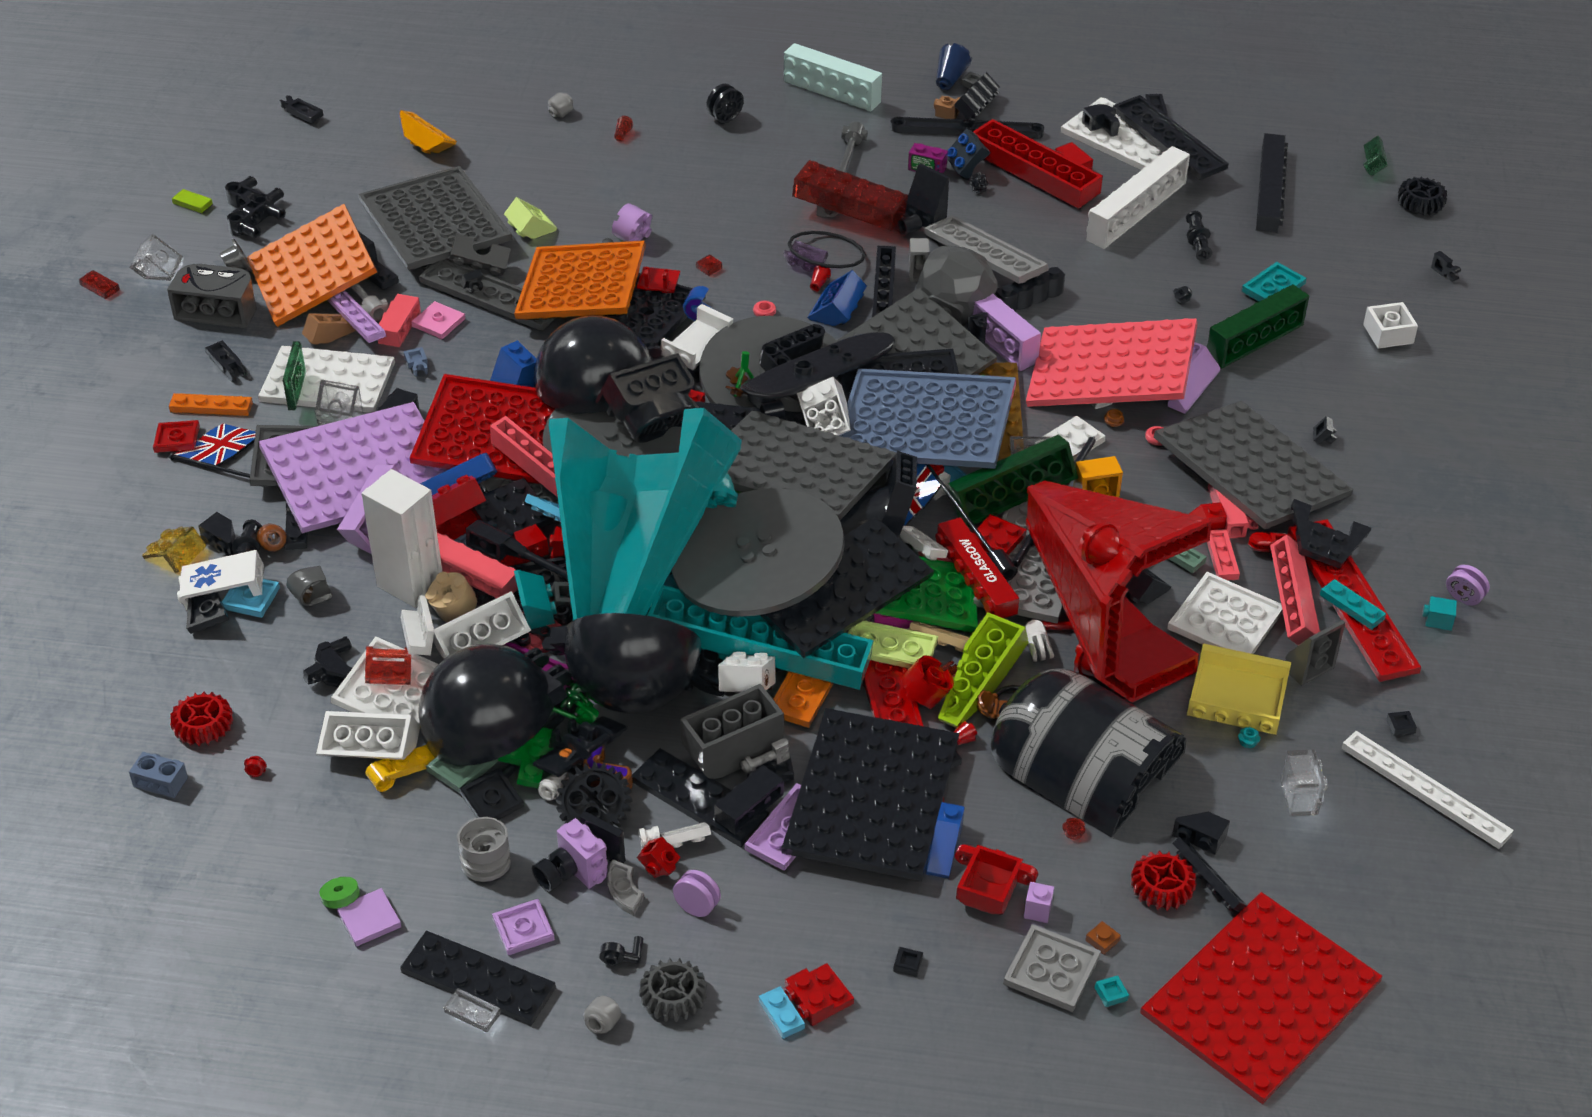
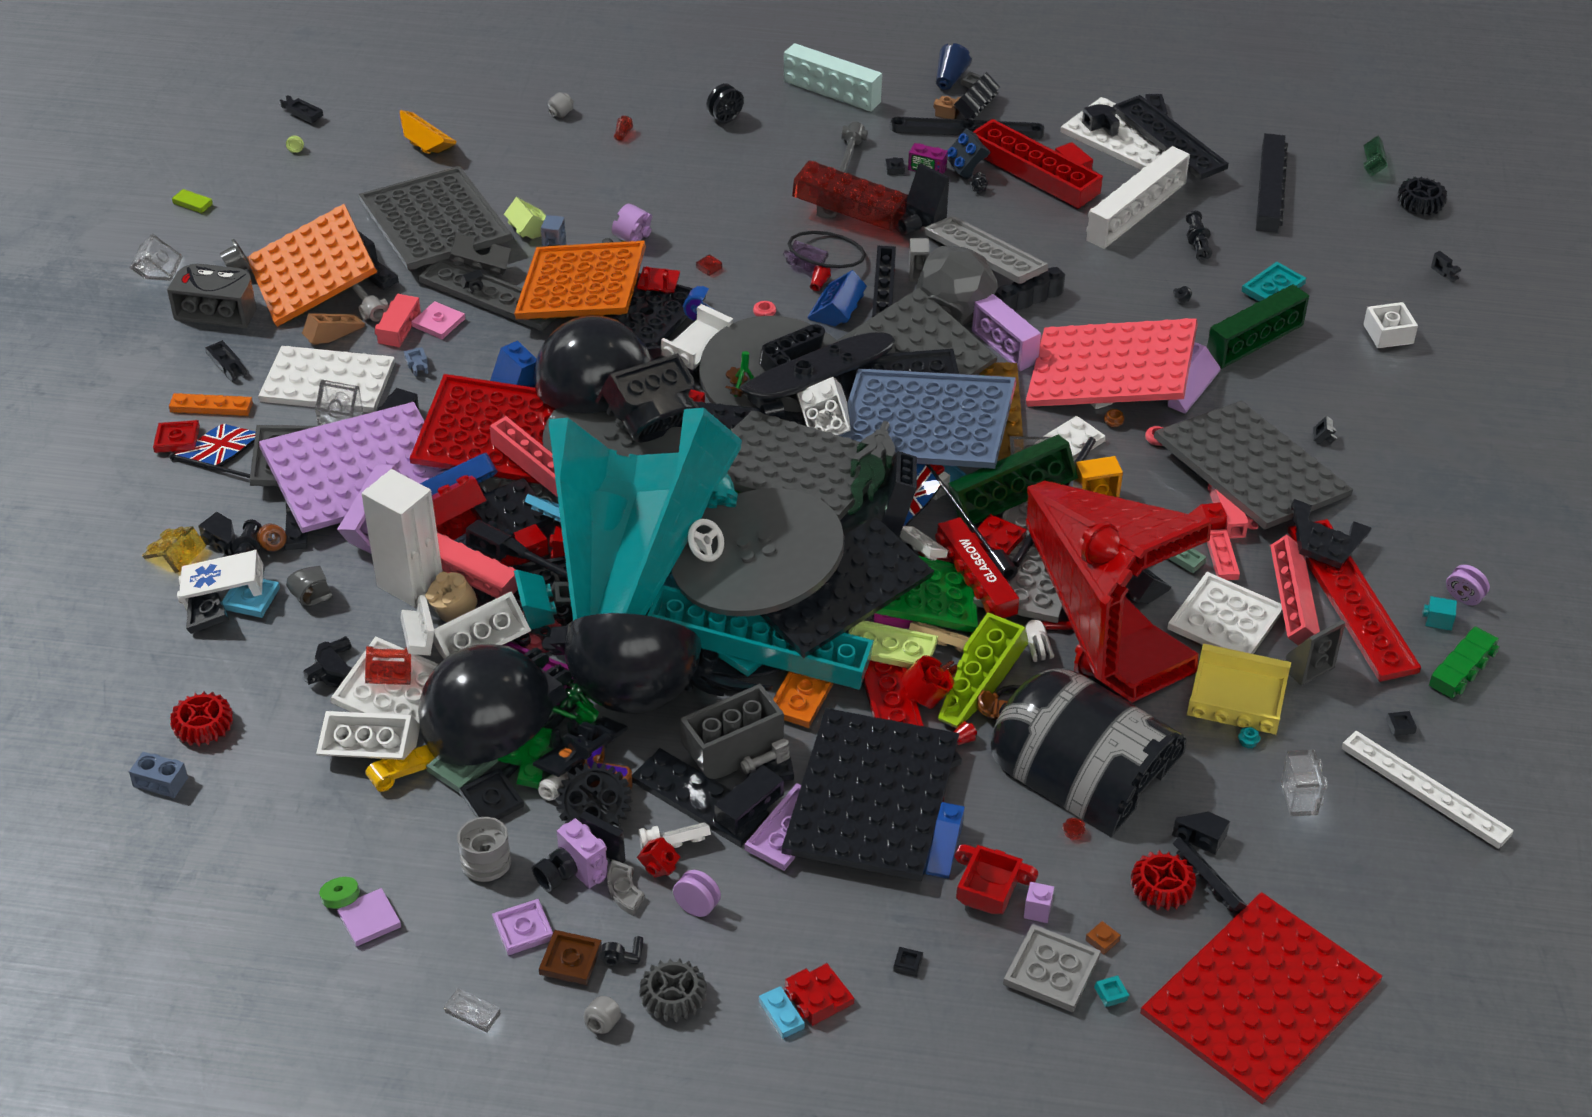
(99, 284): clear red plate -> none
(252, 207): black pin -> none
(255, 766): red plate -> none
(294, 144): none -> yellowish green plate
(294, 375): clear green tile -> none
(357, 317): lavender tile -> none
(456, 966): black plate -> none
(553, 231): none -> sand blue brick
(570, 957): none -> reddish brown plate
(702, 542): none -> white piece
(746, 671): white brick -> none
(872, 468): none -> clear green piece
(894, 166): none -> black plate
(977, 326): black hinge -> none
(1261, 541): red arm -> none
(1352, 604): teal plate -> none
(1464, 662): none -> green brick

